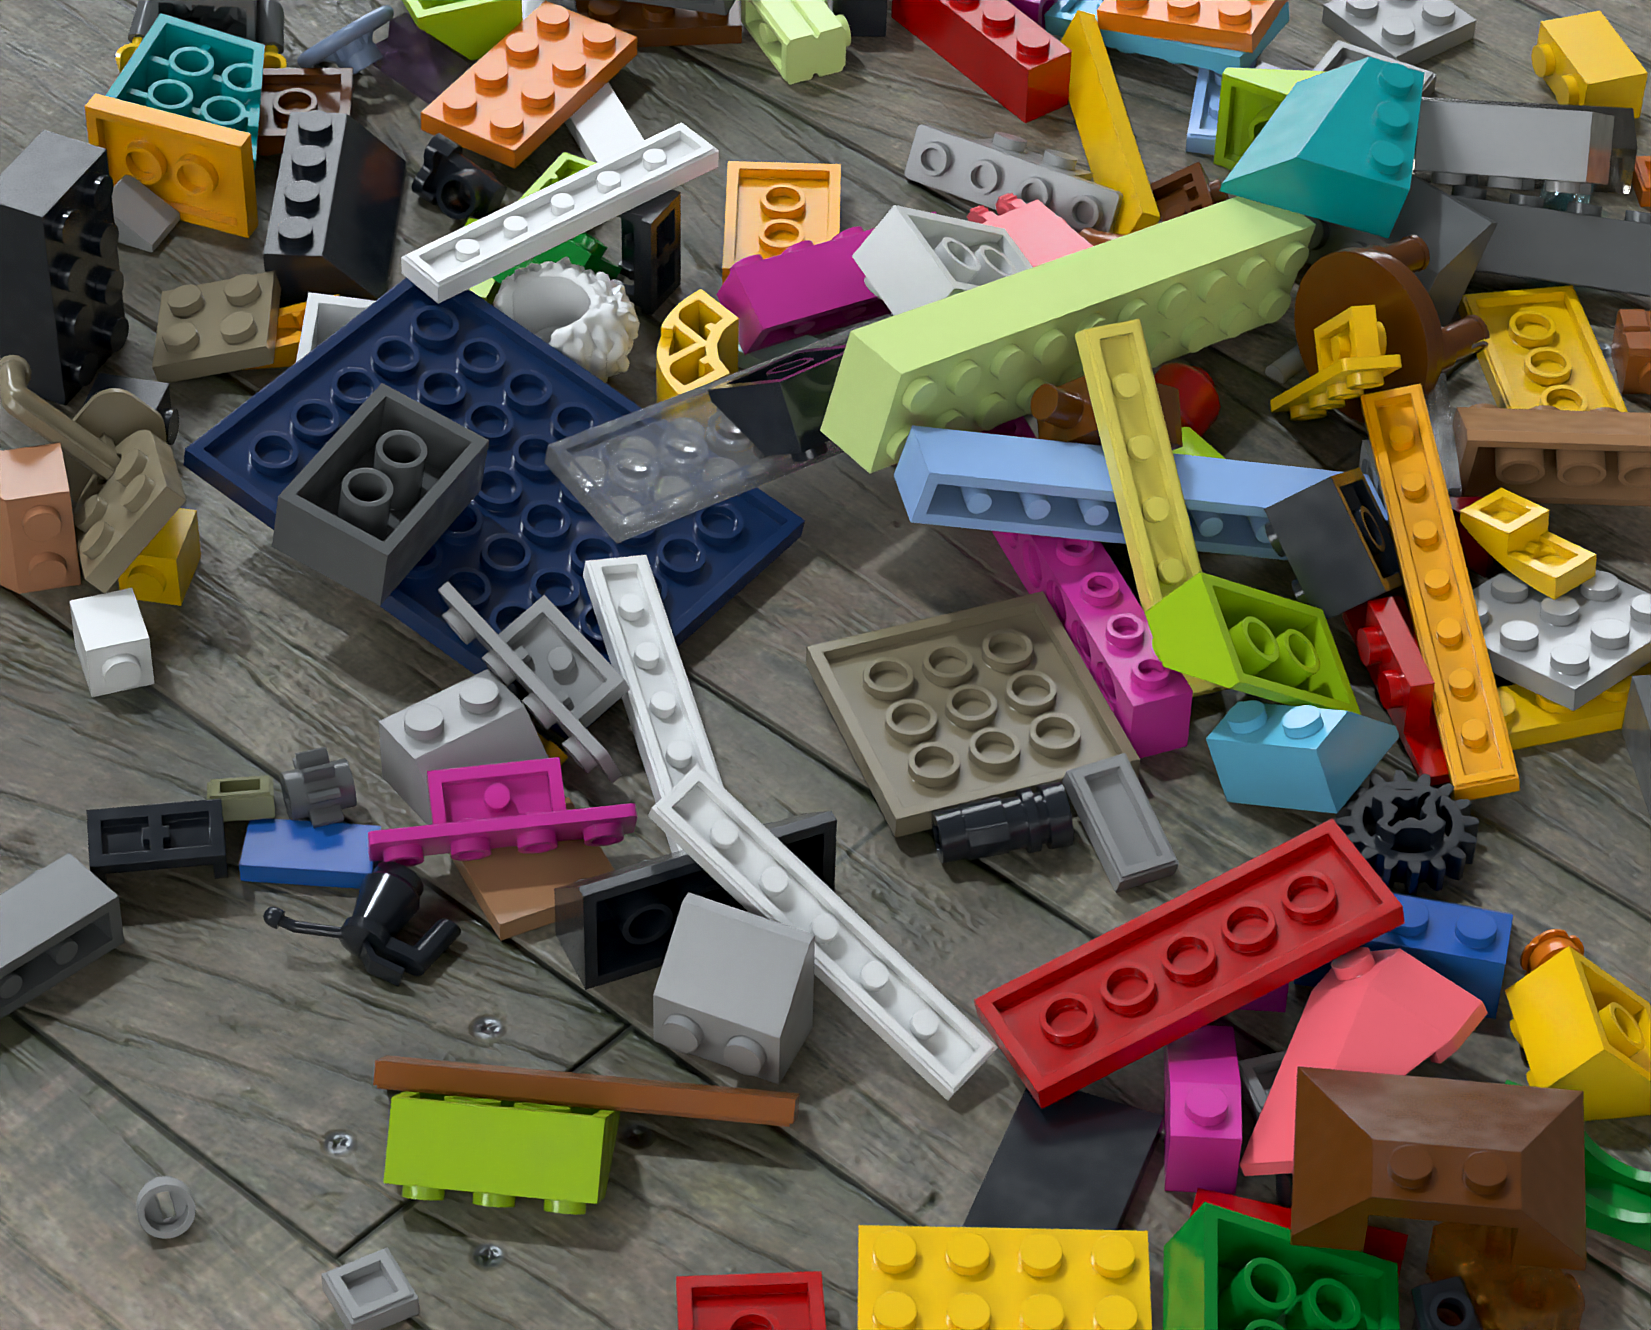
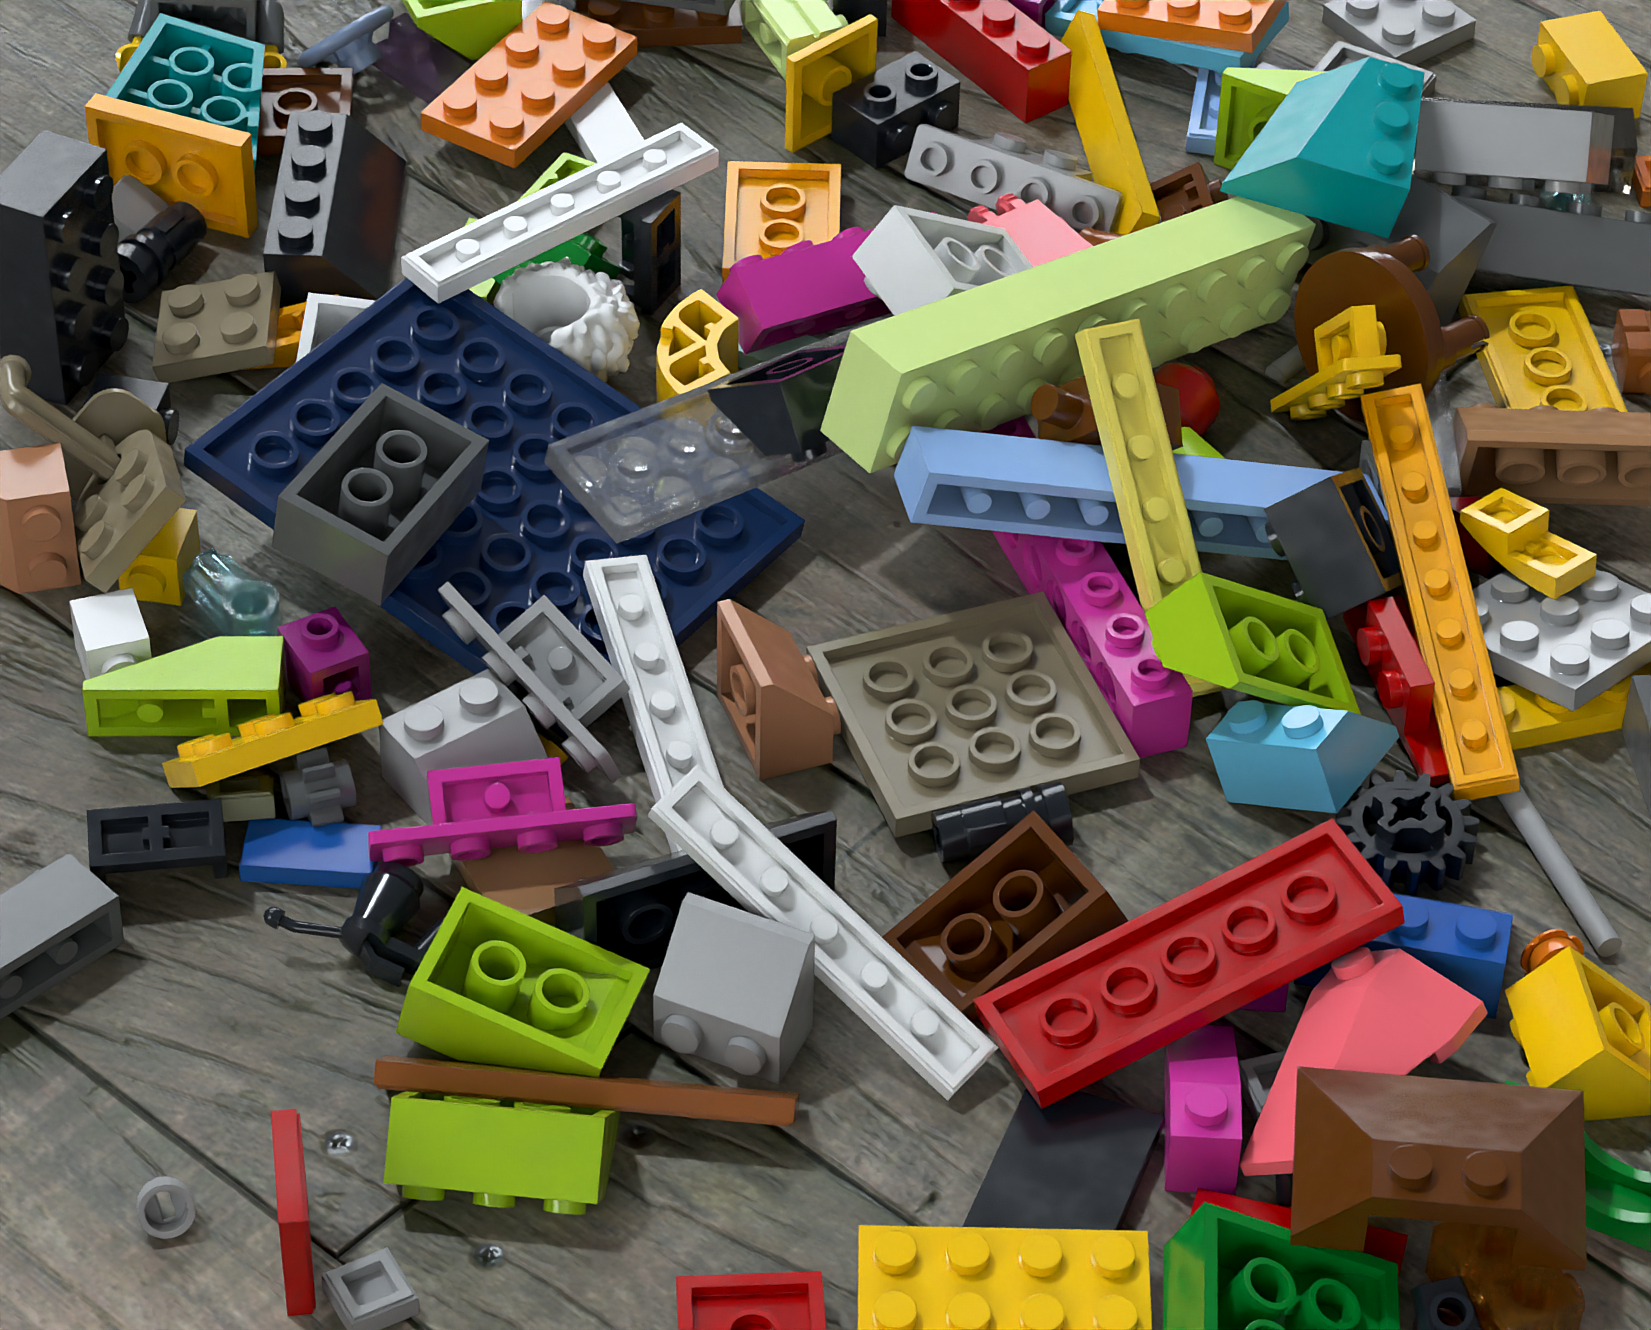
(158, 248): none -> black axle
(190, 690): none -> lime slope
(232, 597): none -> clear light blue piece
(270, 739): none -> yellow plate
(293, 1212): none -> red tile
(325, 657): none -> magenta brick
(456, 182): black plate -> none
(518, 992): none -> lime slope
(772, 694): none -> nougat slope
(819, 72): none -> yellow slope
(882, 110): none -> black brick
(1005, 916): none -> reddish brown slope
(1120, 822): light grey tile -> none
(1561, 872): none -> light grey bar

